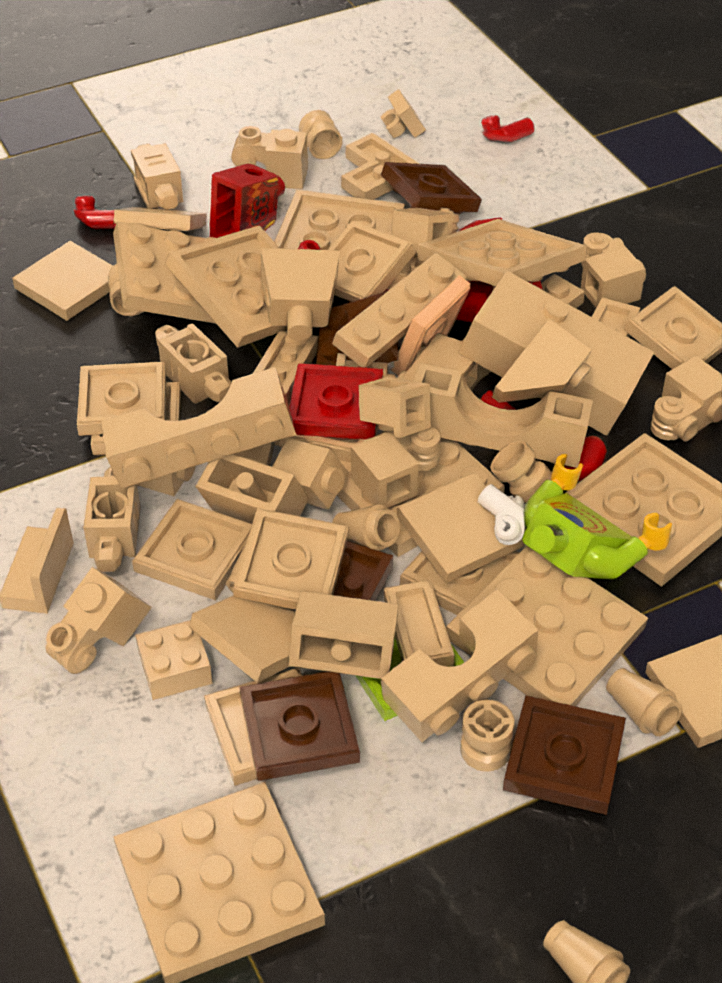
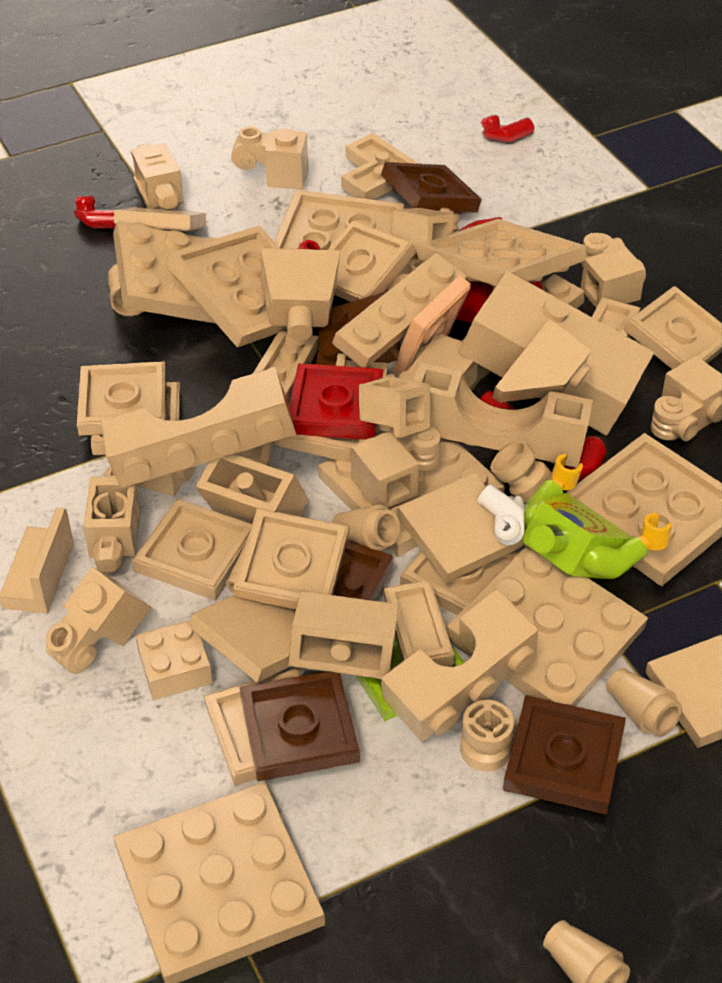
(65, 280): tan tile -> none
(193, 362): tan piece -> none
(243, 199): red torso -> none
(315, 469): tan brick -> none
(322, 135): tan wheel -> none
(401, 117): tan tile -> none

